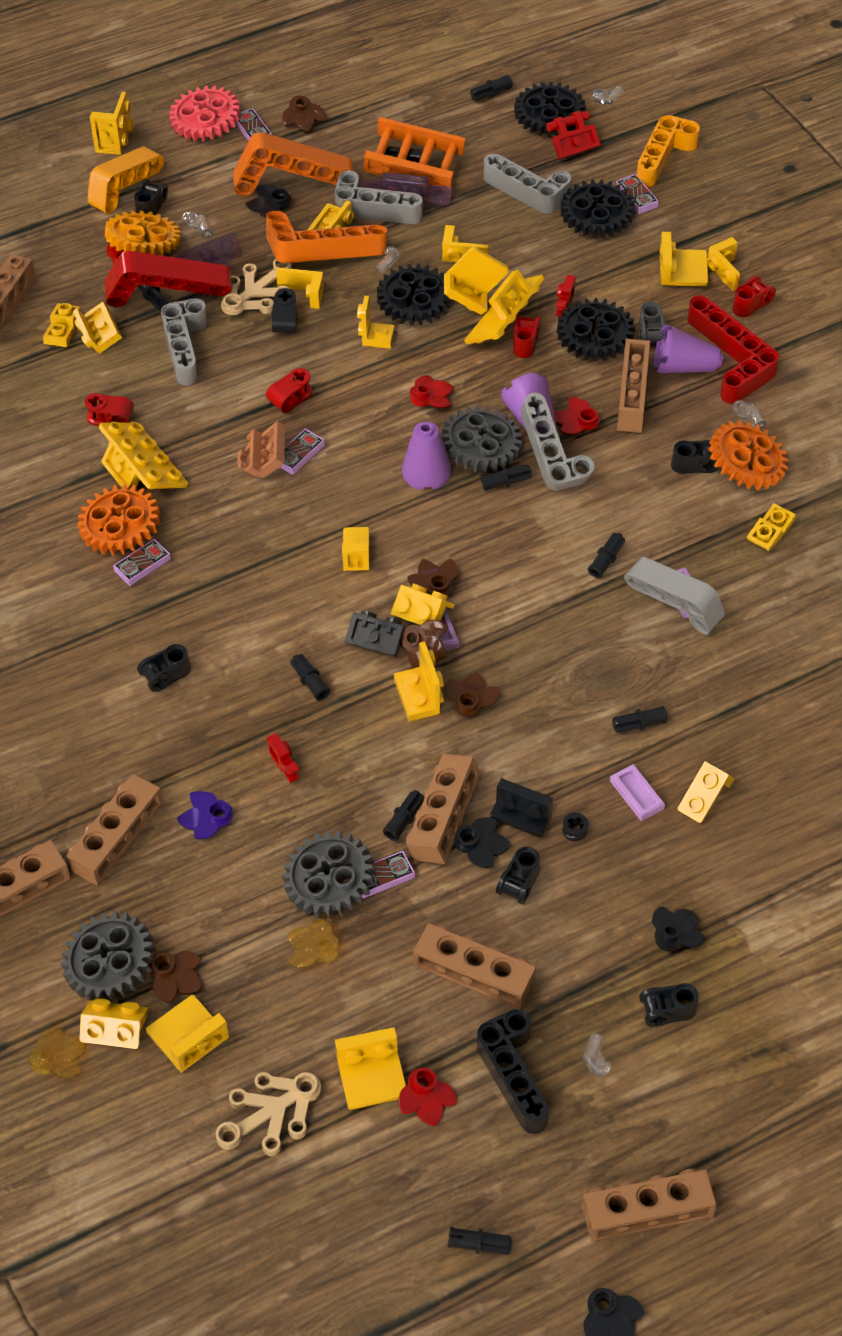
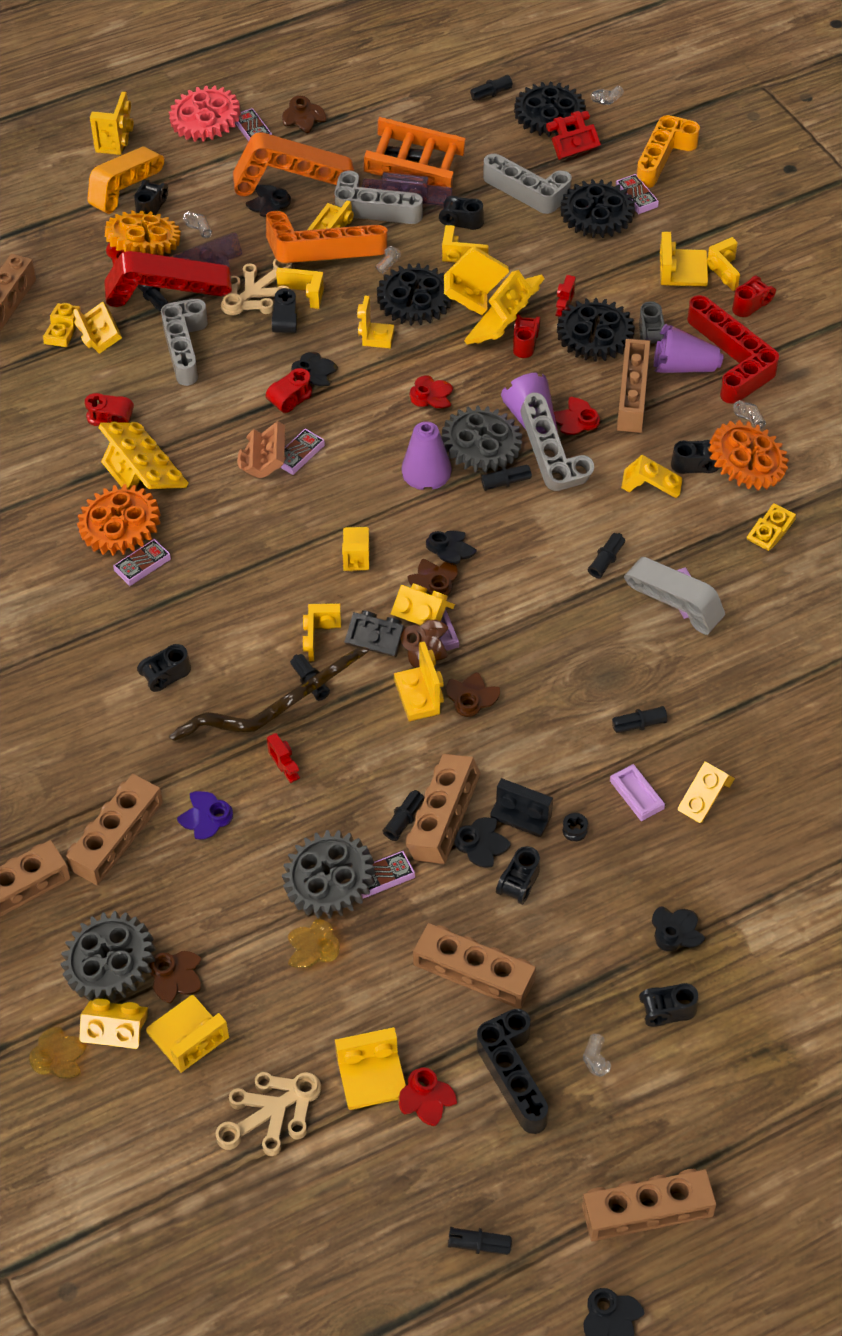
(256, 722): none -> dark brown animal
(317, 367): none -> black plate
(319, 616): none -> yellow bracket
(449, 546): none -> black plate
(464, 212): none -> black piece
(648, 470): none -> yellow bracket

